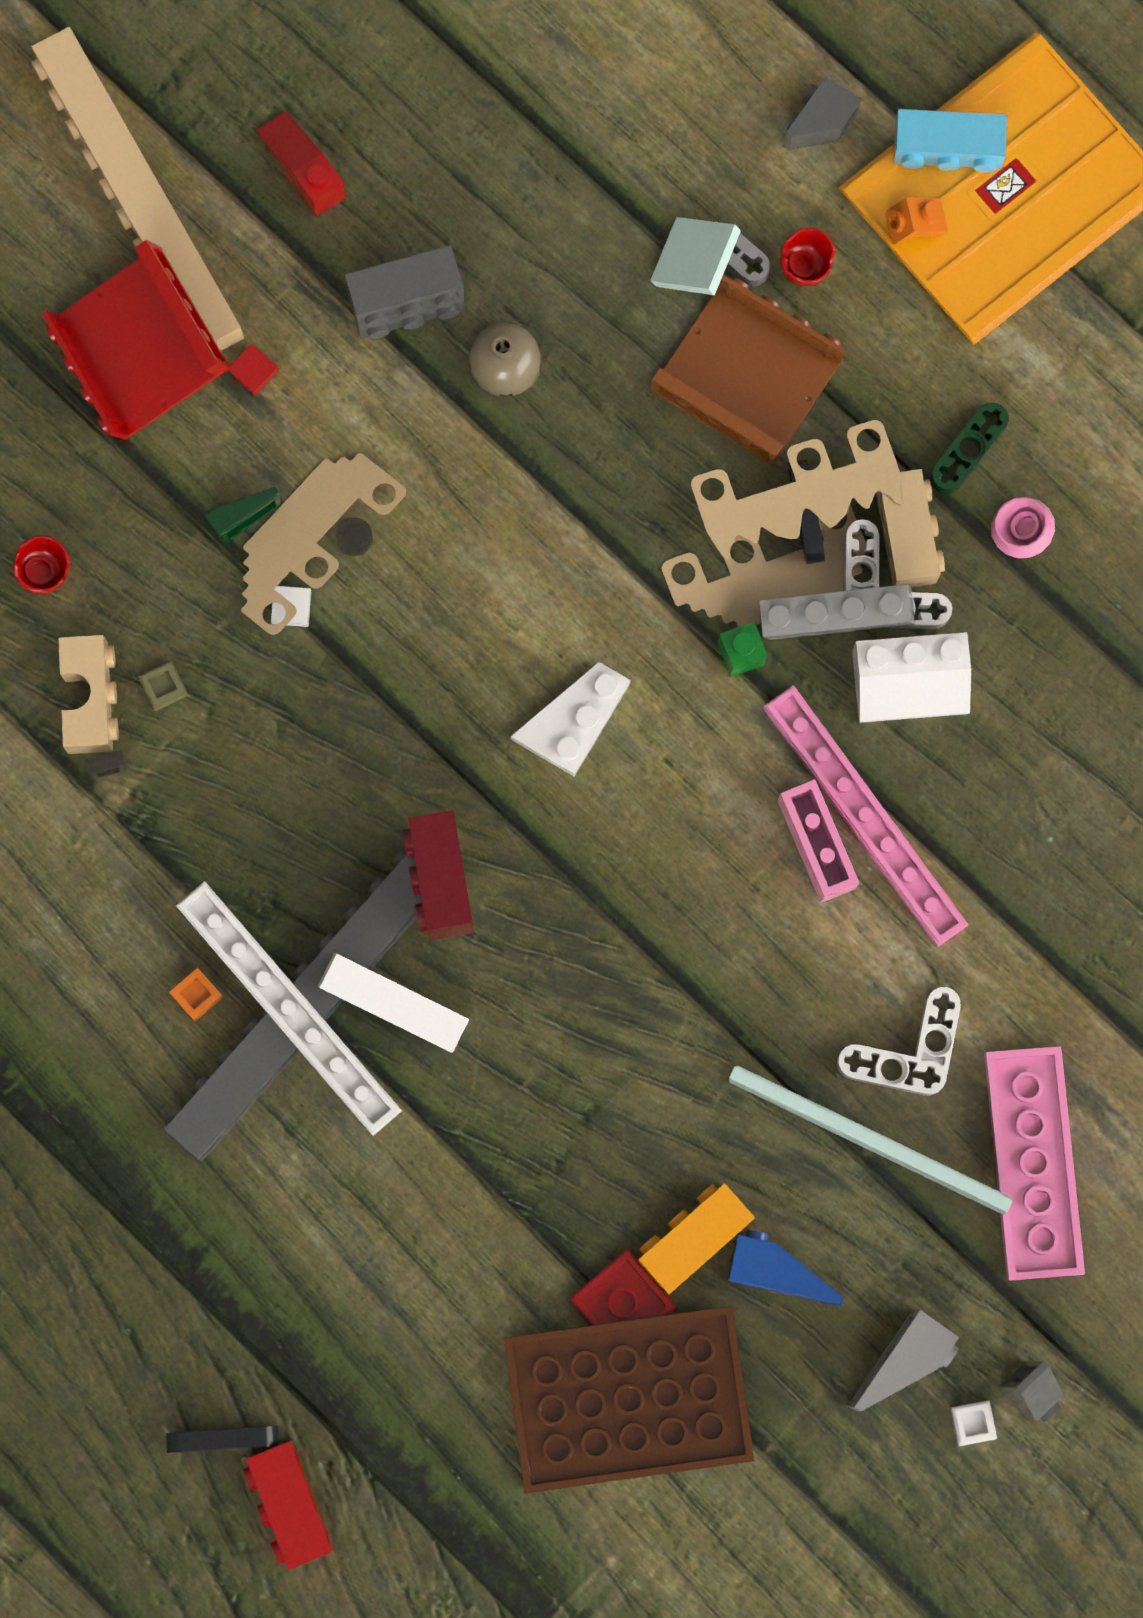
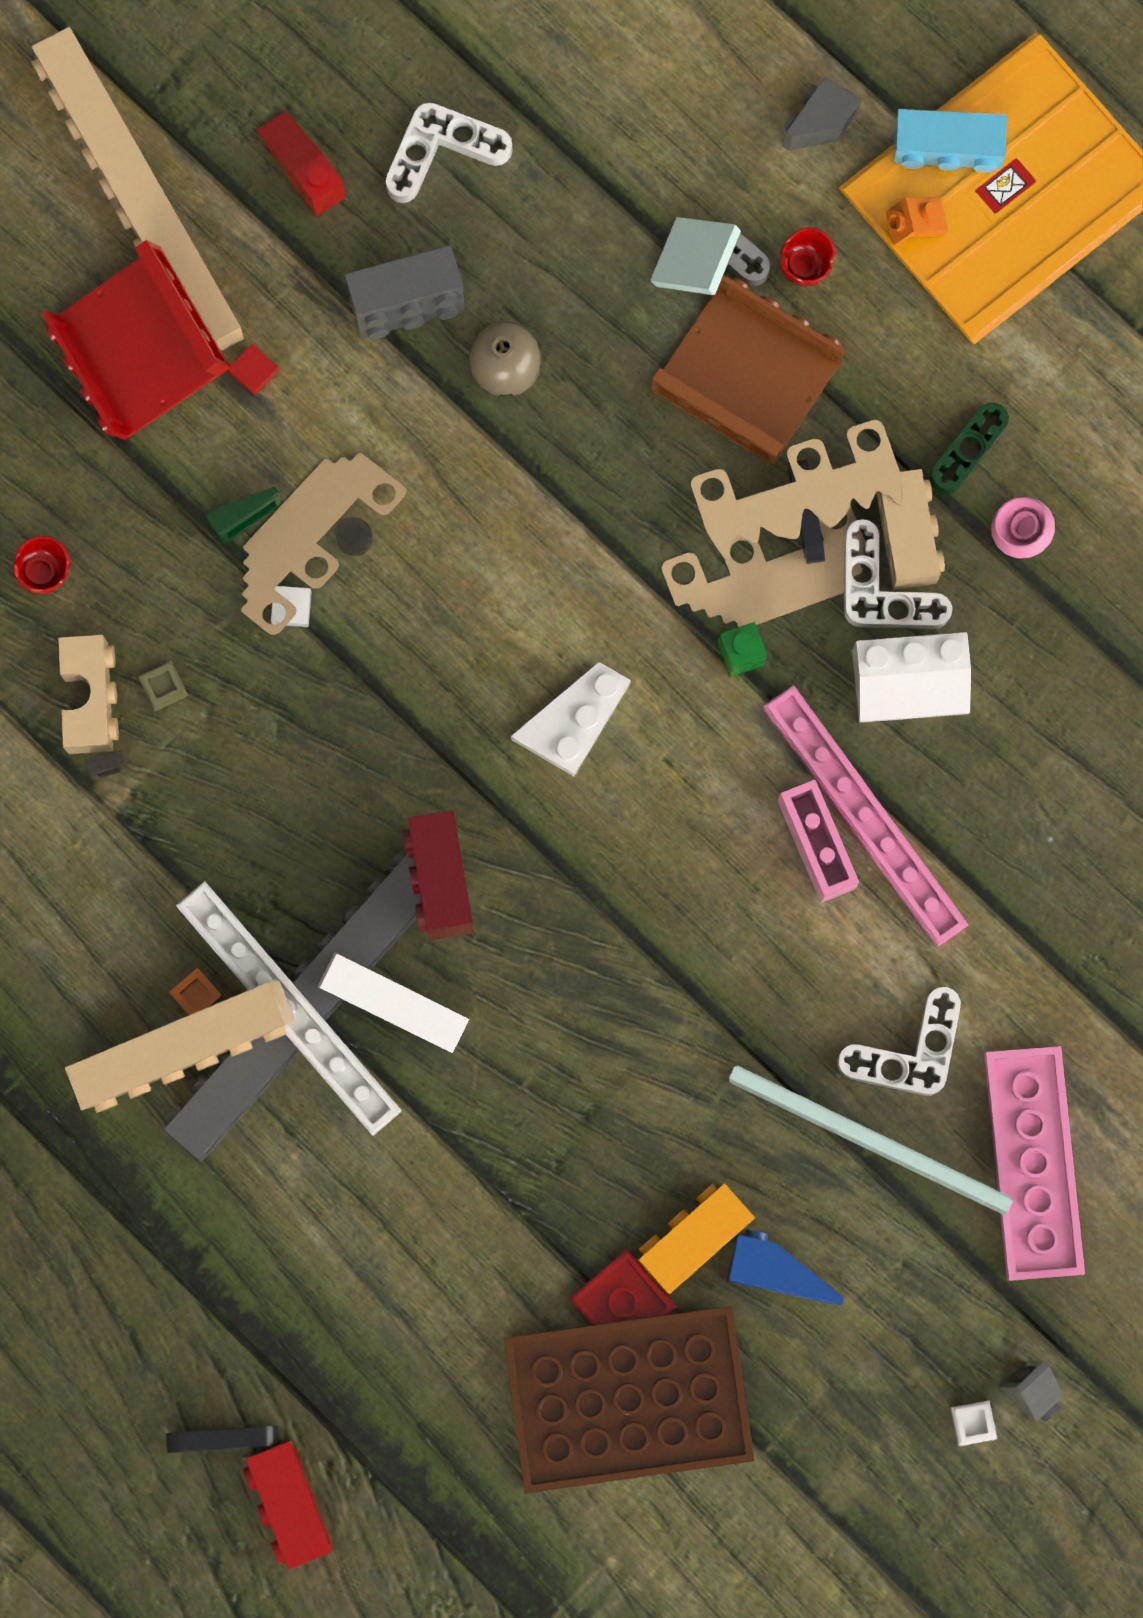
(180, 1045): none -> tan brick
(432, 137): none -> white beam
(837, 612): light grey brick -> none
(912, 1354): light grey slope -> none

